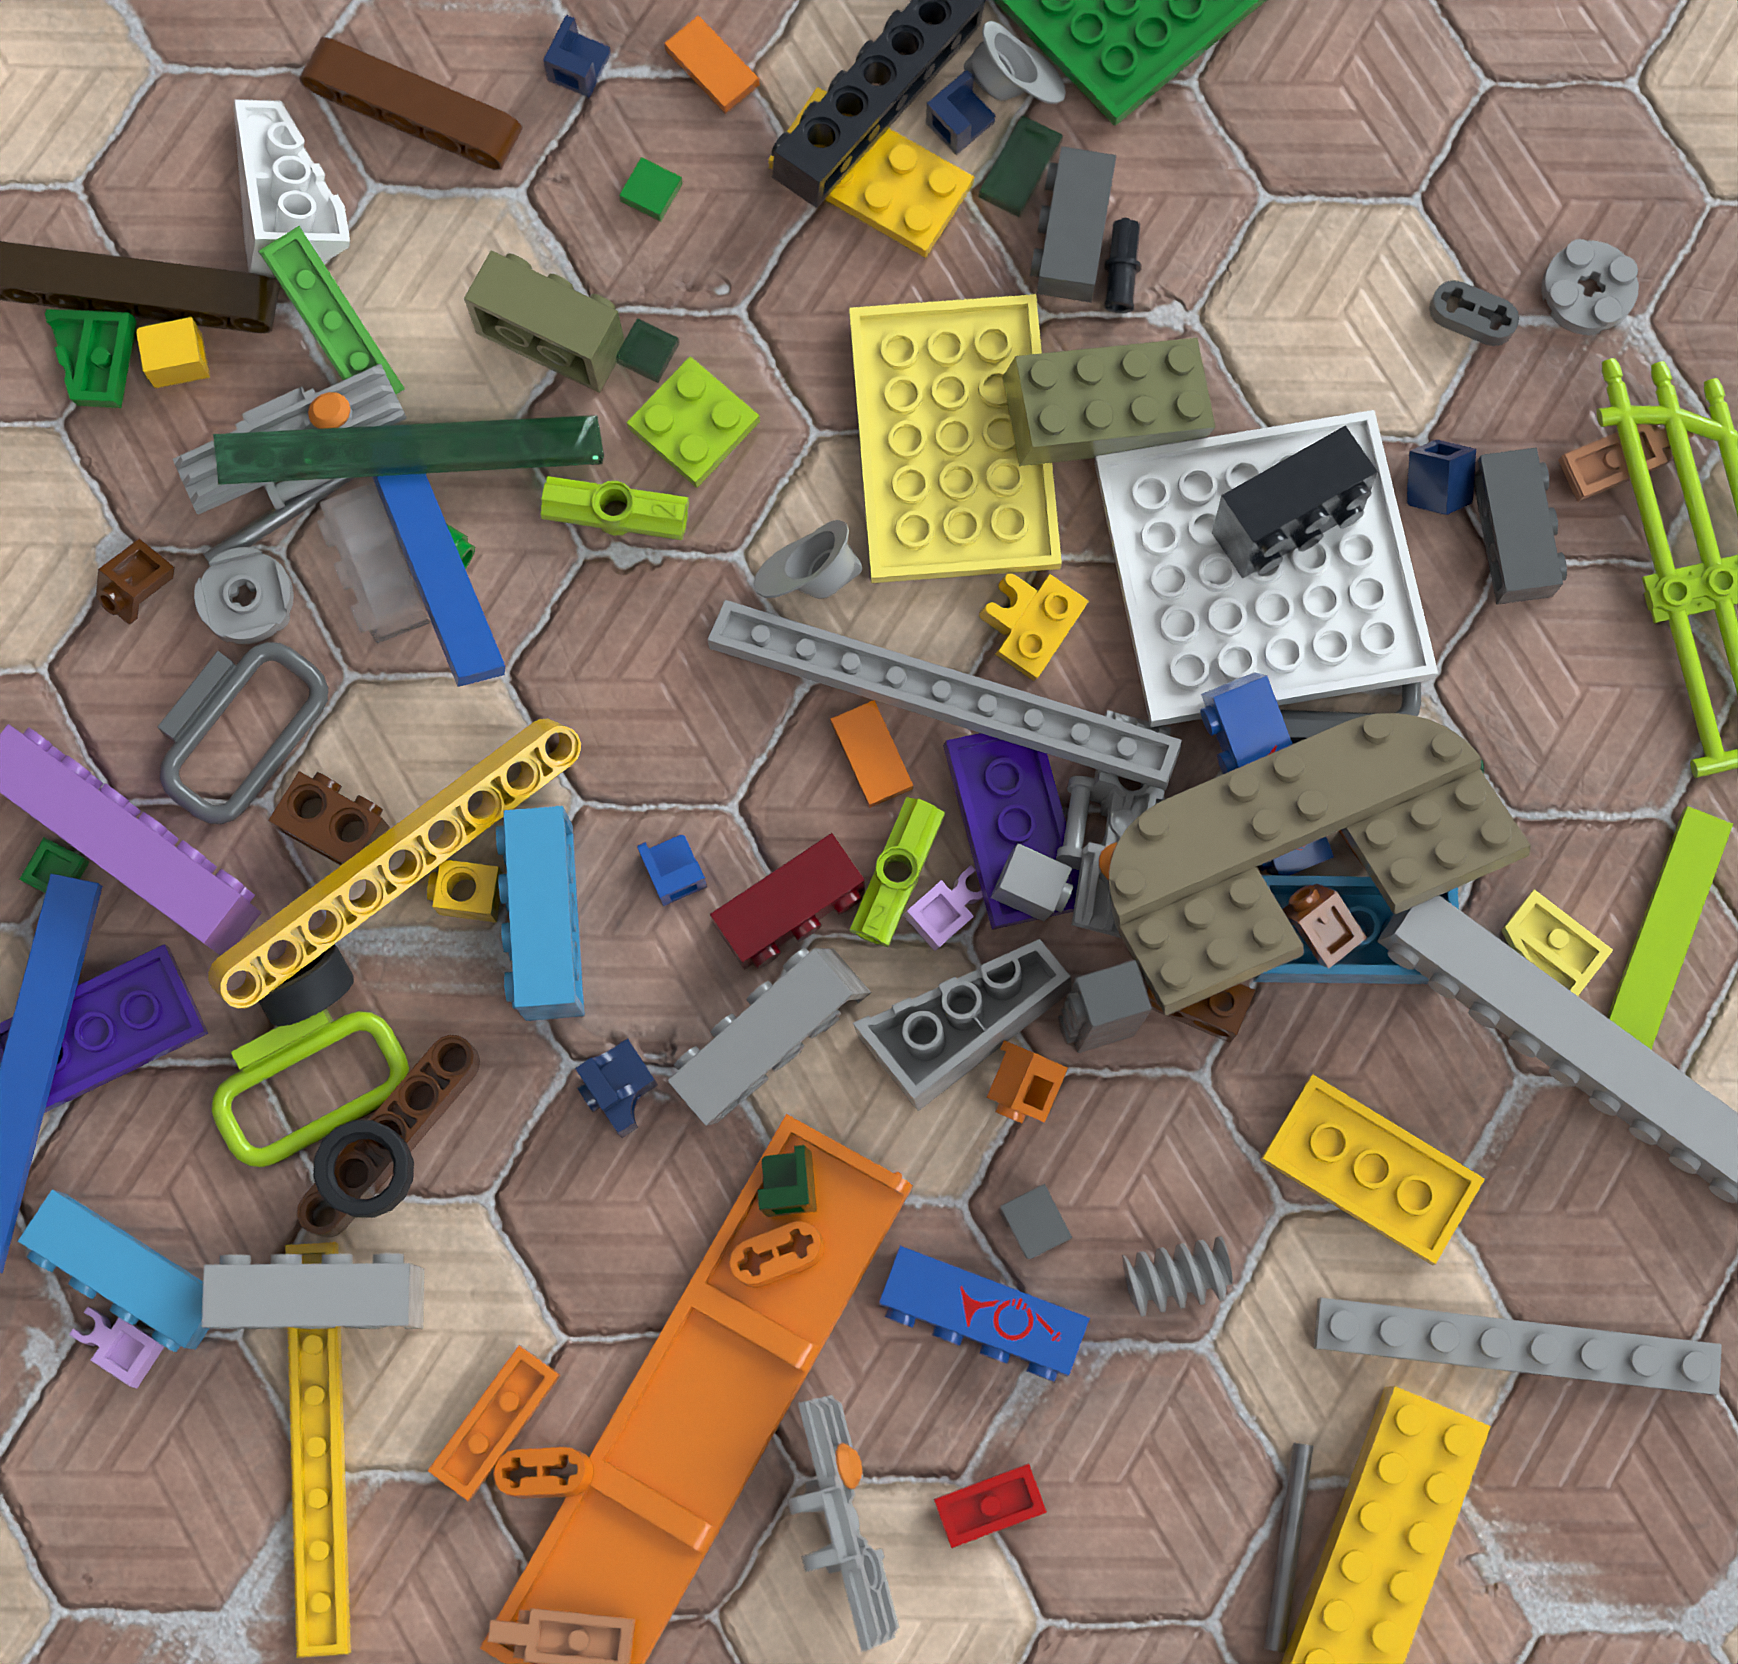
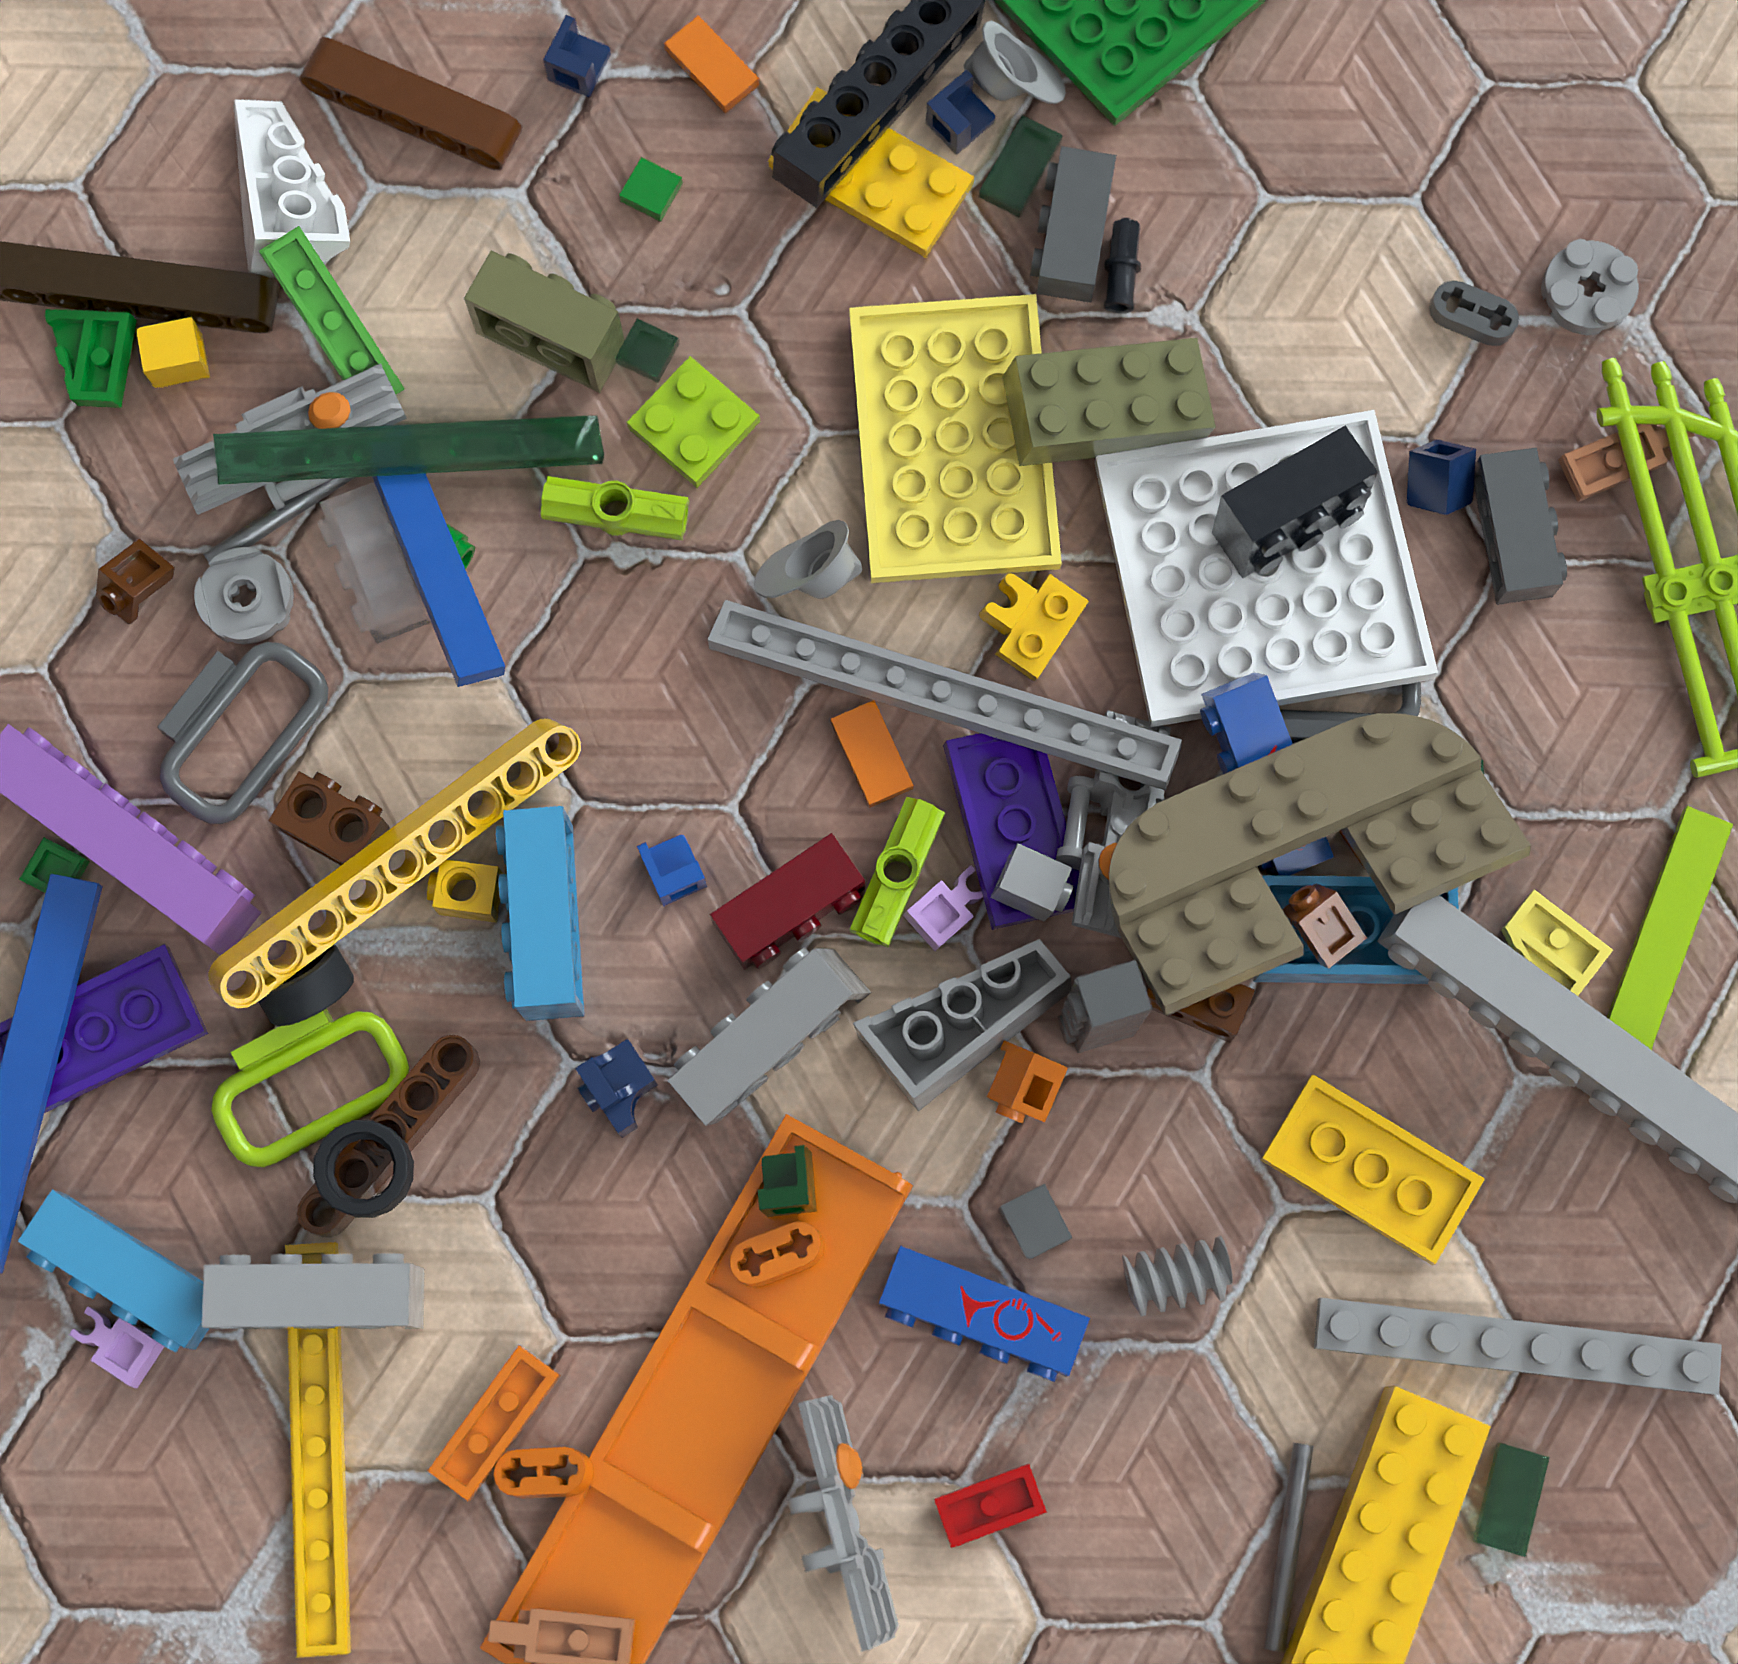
(1511, 1499): none -> clear green tile

